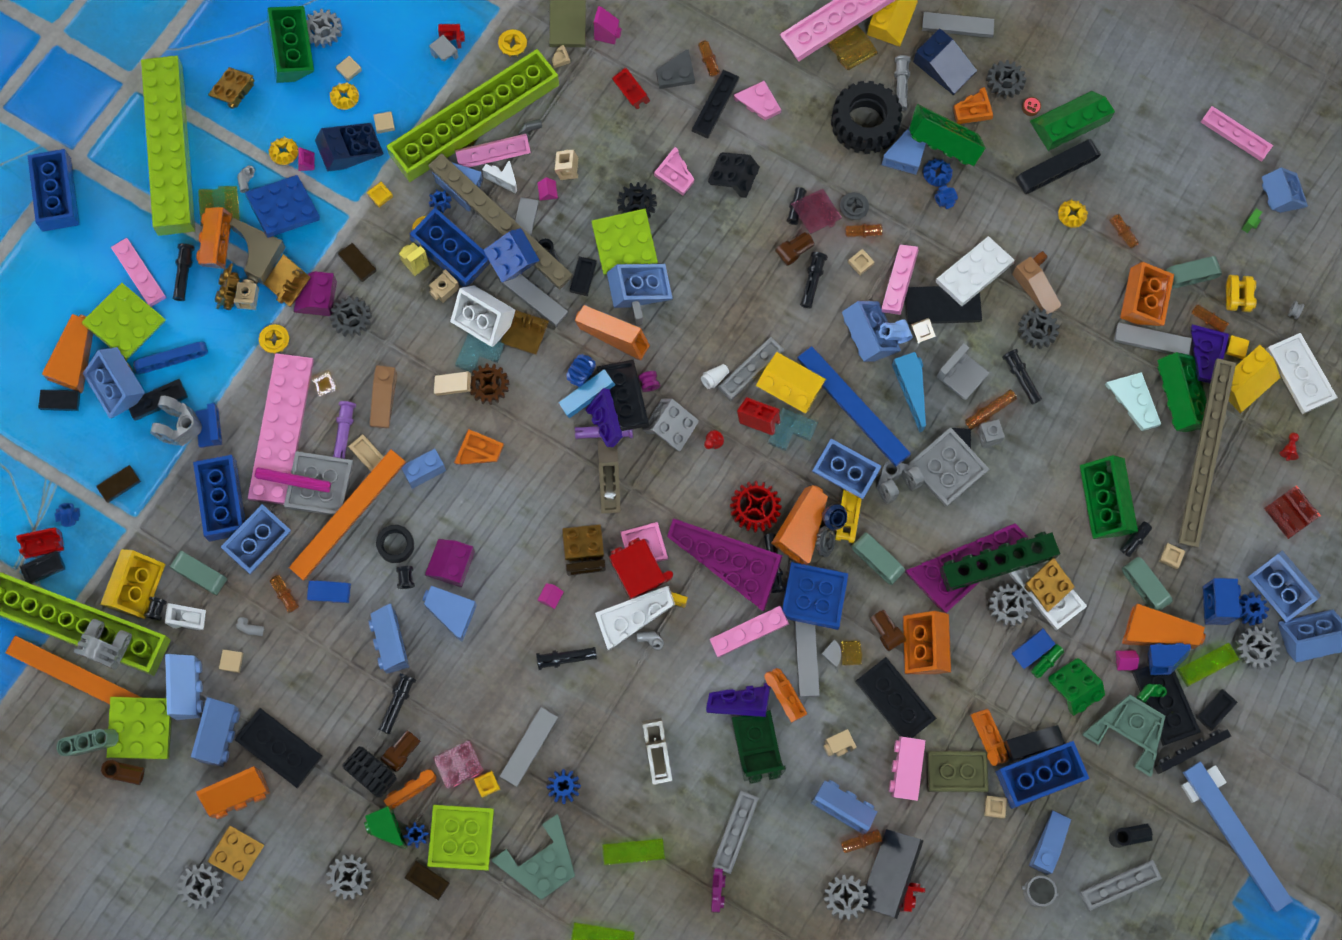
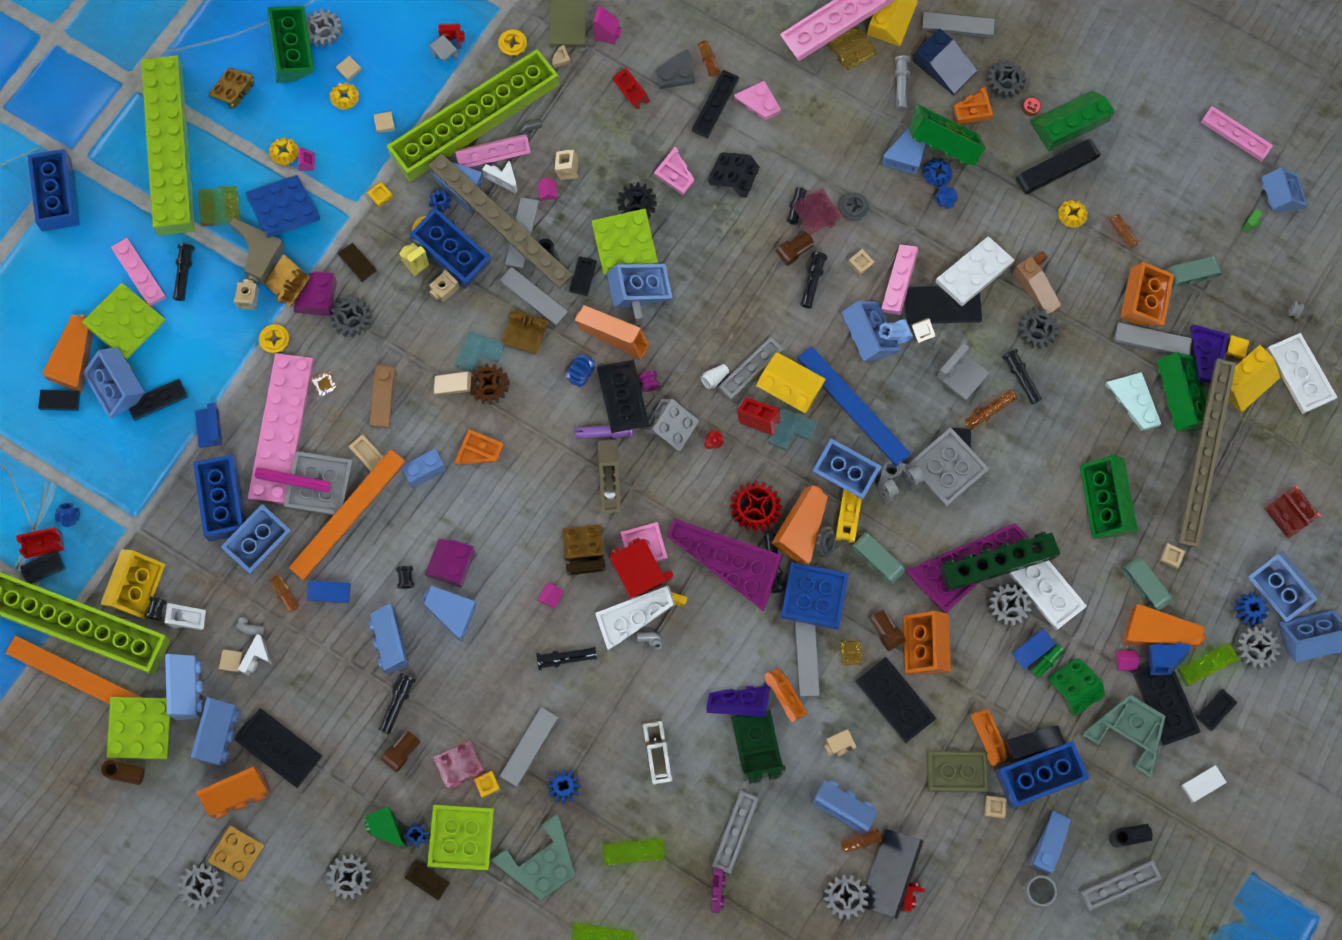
(79, 742): sand green beam -> none
(100, 651): light grey piece -> none
(118, 484): dark brown tile -> none
(170, 357): blue beam -> none
(186, 417): light grey piece -> none
(198, 572): sand green beam -> none
(214, 238): orange slope -> none
(228, 283): pearl gold hinge -> none
(244, 177): light grey arm -> none
(257, 651): none -> white slope
(344, 422): medium lavender pin -> none
(347, 145): dark blue slope -> none
(369, 772): black tyre -> none
(394, 558): black tyre -> none
(410, 789): orange hinge -> none
(482, 315): white slope -> none
(511, 255): blue brick -> none
(586, 393): dark azure tile -> none
(605, 417): dark purple wing -> none
(749, 631): bright pink plate -> none
(833, 653): light grey tile -> none
(834, 517): dark blue cone -> none
(864, 230): clear orange axle -> none
(873, 97): black tyre -> none
(907, 768): bright pink brick -> none
(910, 377): dark azure slope -> none
(990, 433): light grey brick -> none
(1049, 585): pearl gold hinge -> none
(1136, 538): black axle -> none
(1151, 690): green arm -> none
(1198, 747): black plate -> none
(1210, 318): clear orange axle -> none
(1221, 601): blue brick -> none
(1237, 836): medium blue tile -> none
(1247, 299): yellow brick -> none
(1290, 451): red piece -> none

